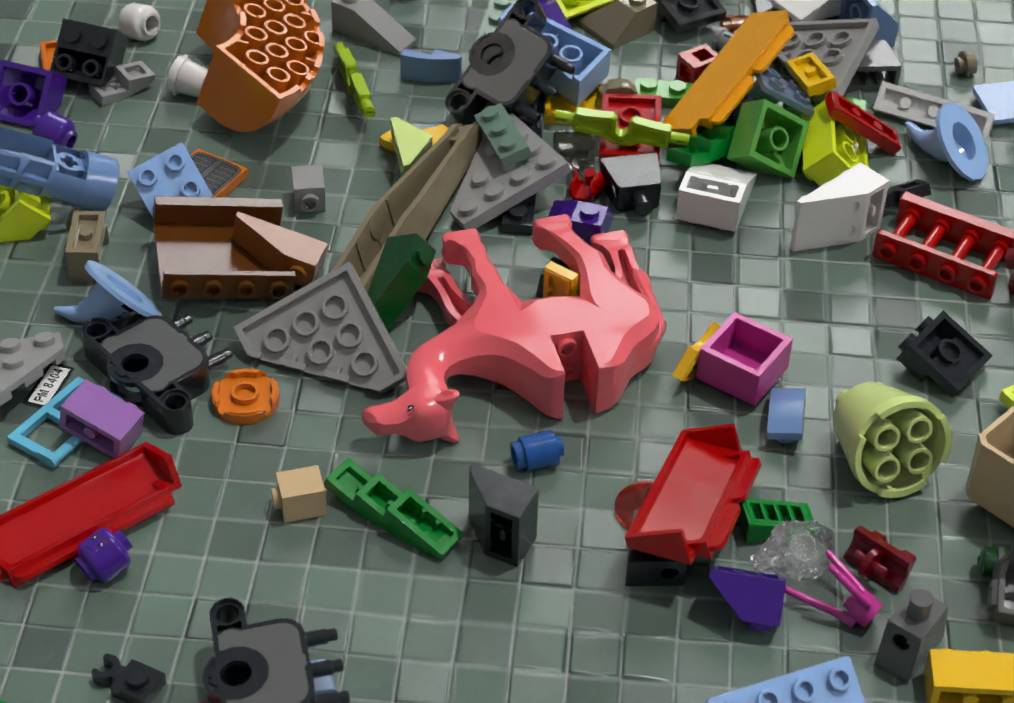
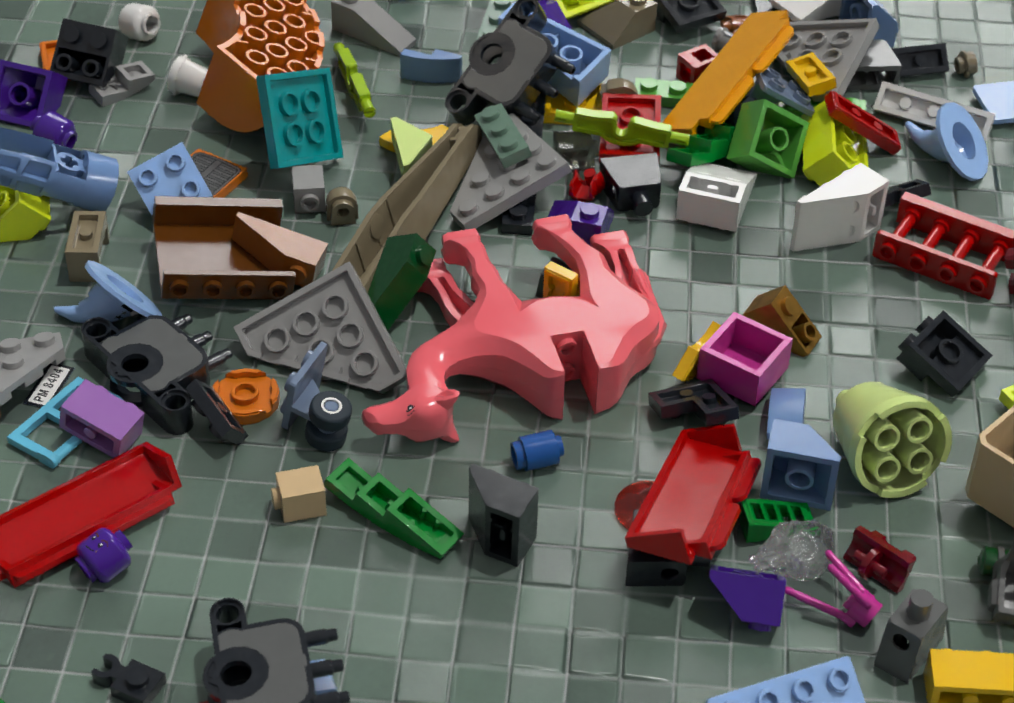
(210, 405): none -> black plate
(299, 117): none -> teal plate
(325, 411): none -> plate
(341, 206): none -> dark tan piece
(701, 397): none -> black plate
(783, 314): none -> pearl gold slope
(799, 466): none -> medium blue slope
(922, 59): none -> black plate

